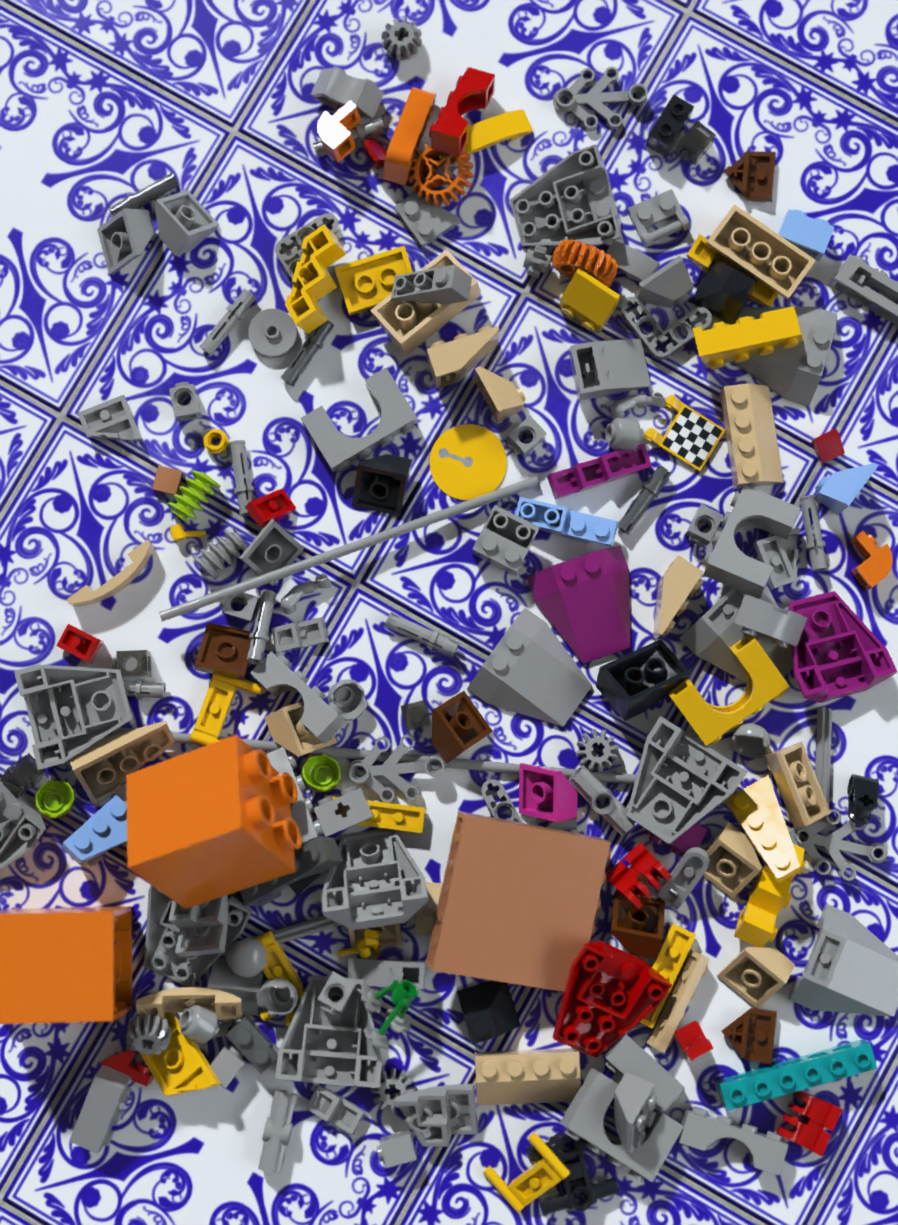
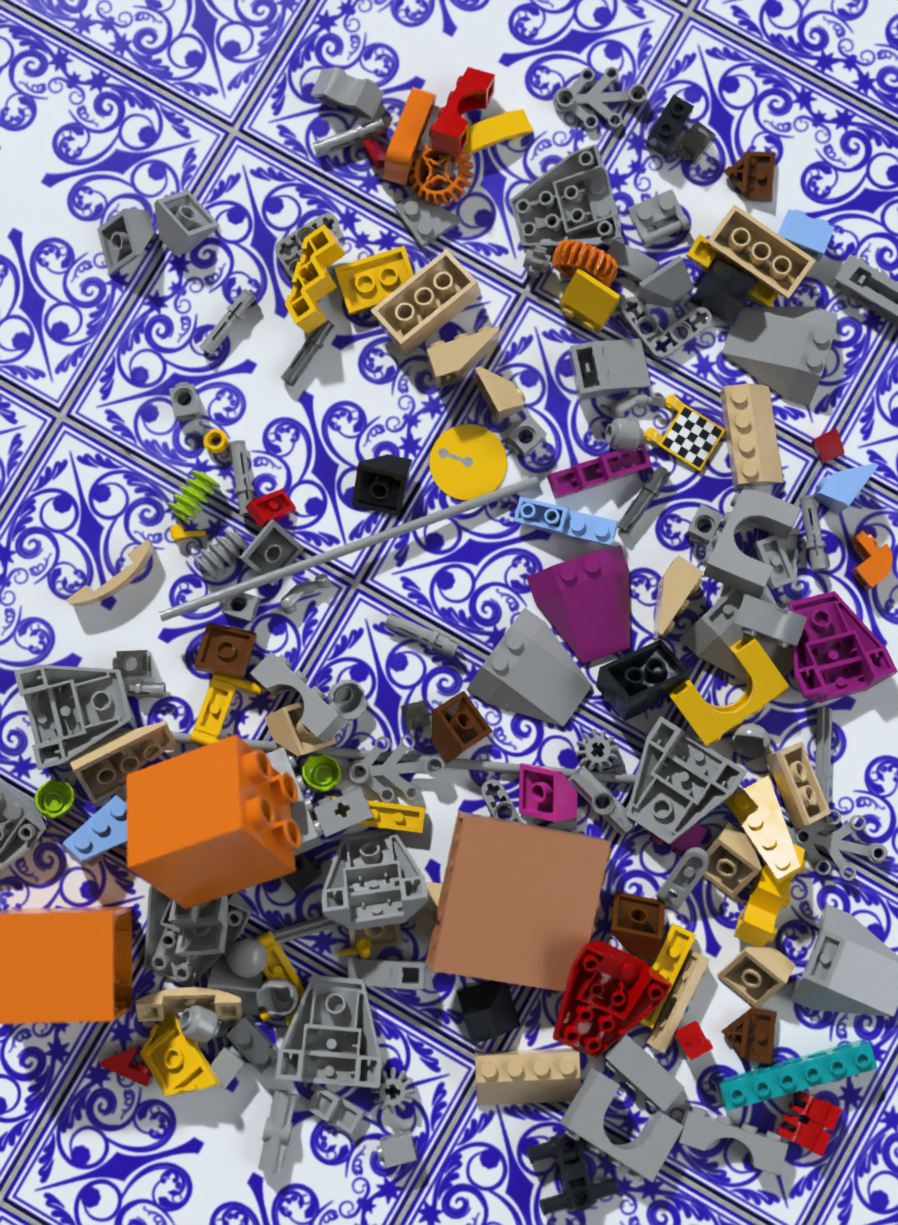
(22, 776): clear smoke brick -> none
(79, 643): red slope -> none
(101, 1109): light grey brick -> none
(110, 421): light grey wing -> none
(146, 195): dark grey pin -> none
(148, 1034): light grey gear -> none
(167, 480): nougat tile -> none
(259, 637): light grey pin -> none
(275, 345): light grey plate -> none
(300, 635): light grey slope -> none
(310, 859): dark grey arch -> none
(335, 131): brick -> none
(342, 450): light grey arch -> none
(342, 983): light grey brick -> none
(371, 938): yellow hand -> none
(399, 30): light grey gear -> none
(402, 996): plant -> none
(434, 285): light grey slope -> none
(440, 1112): light grey slope -> none
(505, 540): light grey slope -> none
(534, 1180): yellow plate -> none
(633, 1110): light grey slope -> none
(642, 866): red legs -> none
(748, 337): yellow wedge -> none
(861, 798): black piece -> none

